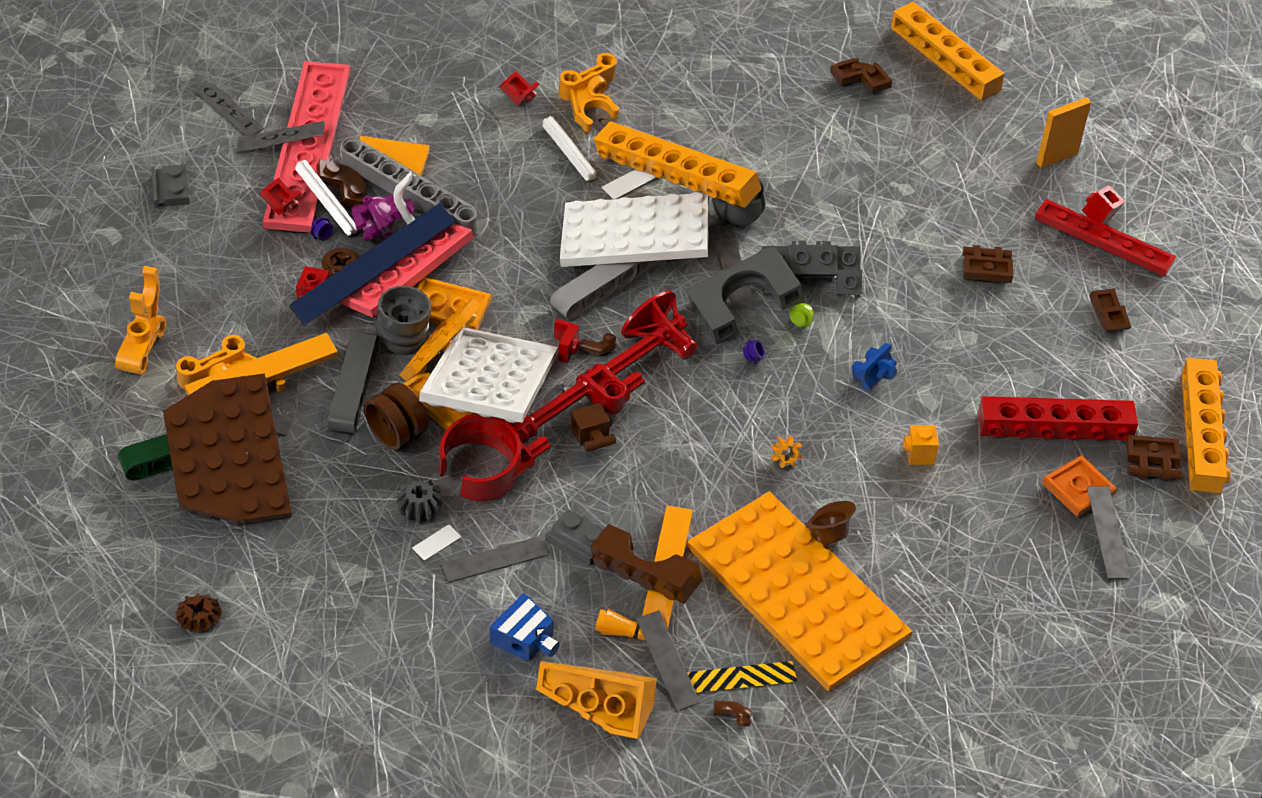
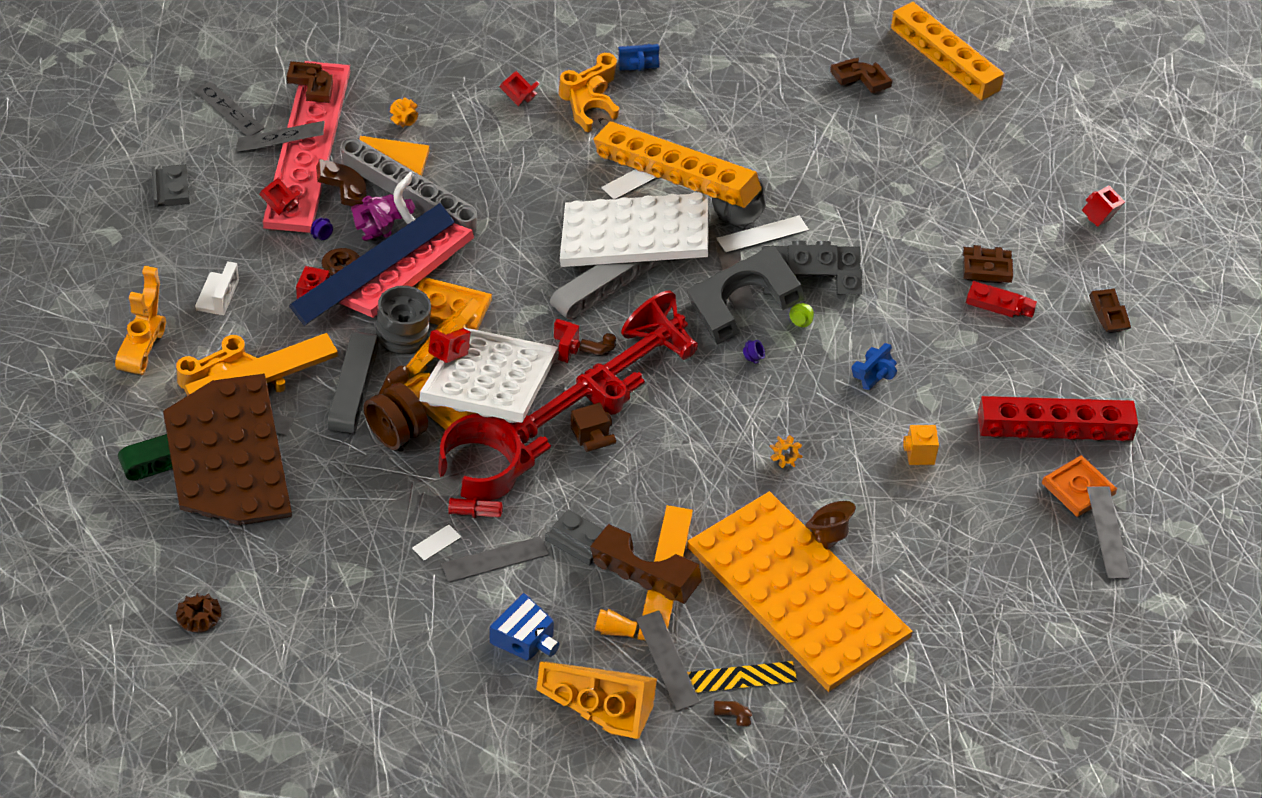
(218, 290): none -> white panel
(311, 74): none -> reddish brown plate
(326, 197): white axle -> none
(400, 375): none -> reddish brown arm
(404, 112): none -> light orange gear
(419, 500): dark grey gear -> none
(449, 346): none -> red bracket
(475, 507): none -> red axle
(569, 149): white axle -> none
(638, 57): none -> blue hips
(762, 233): none -> white sticker
(1000, 300): none -> red hinge
(1063, 132): light orange tile -> none
(1105, 237): red plate -> none
(1153, 450): reddish brown plate -> none
(1204, 426): light orange brick -> none

